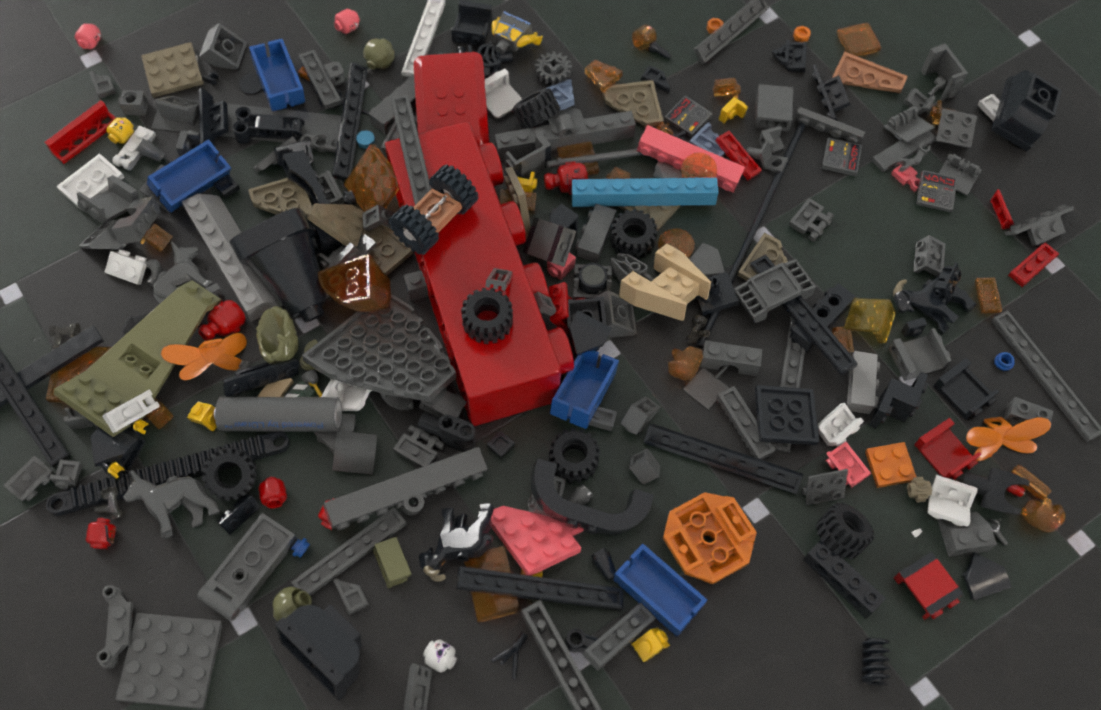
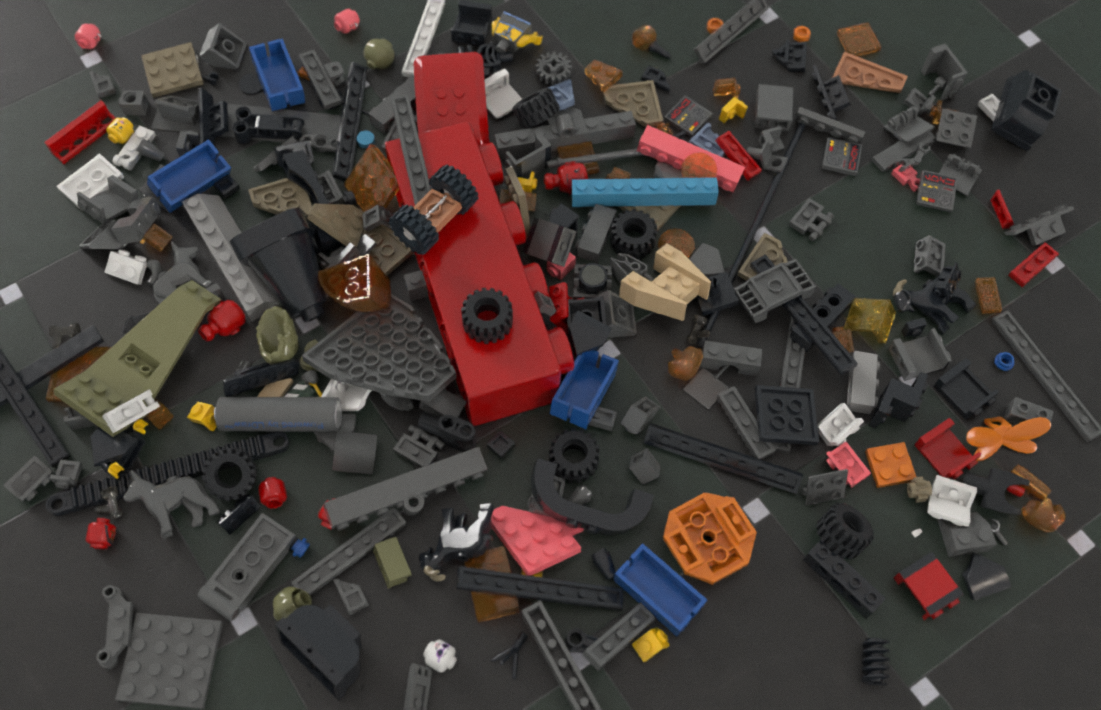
(210, 352): orange piece -> none
(491, 279): dark grey tile -> none

